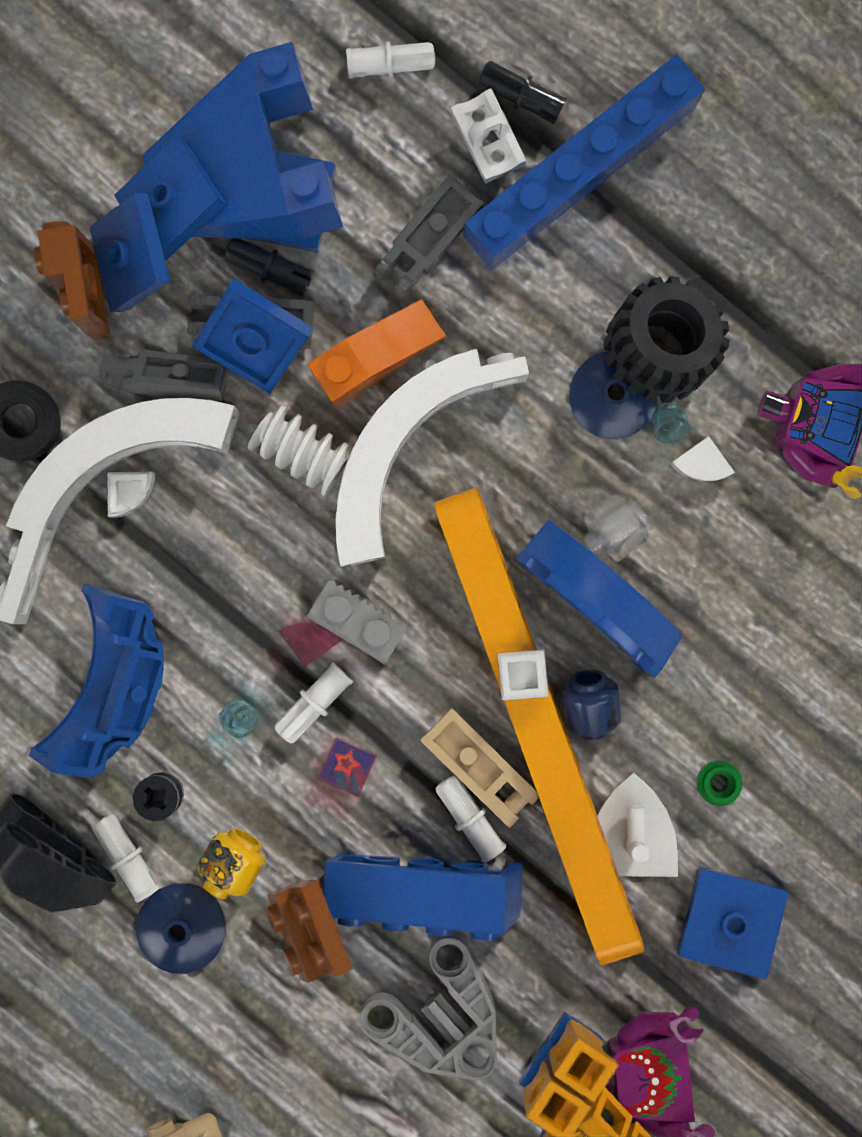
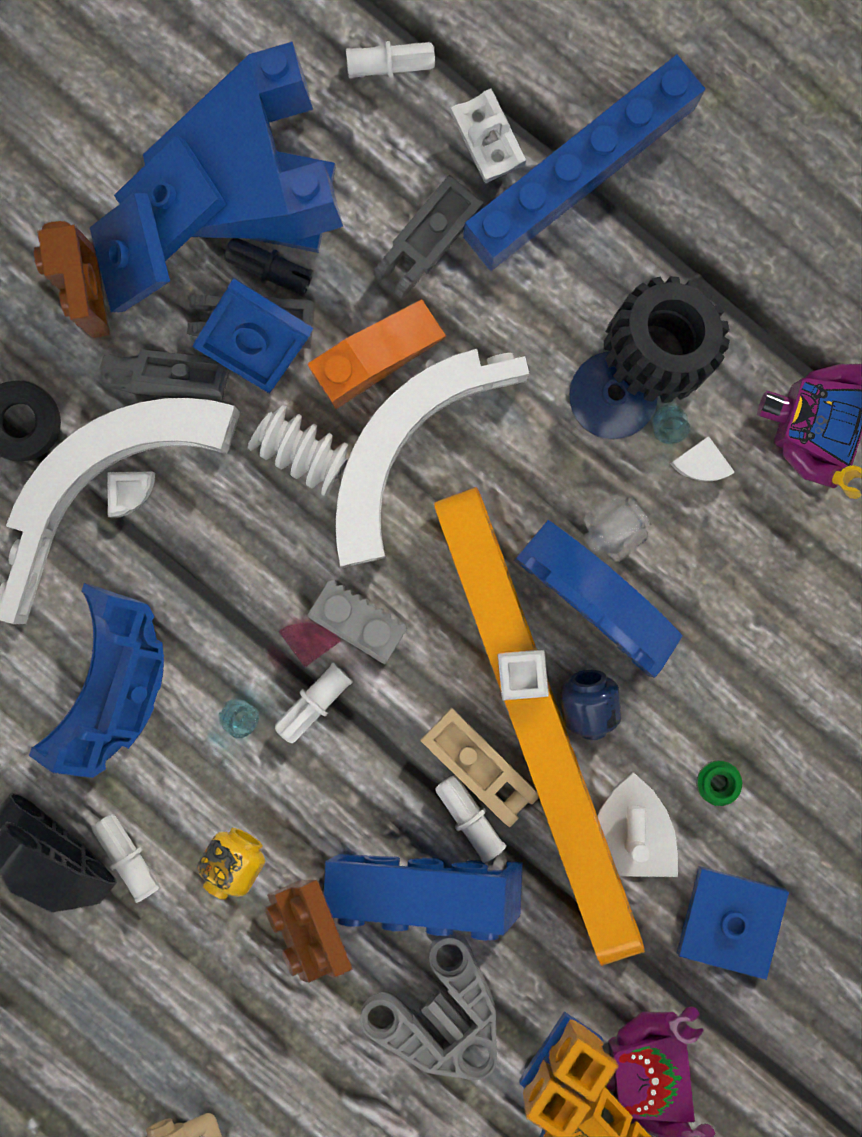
(165, 789): black wheel -> none
(194, 911): dark blue dish -> none
(347, 766): clear pink tile -> none
(522, 91): black axle -> none

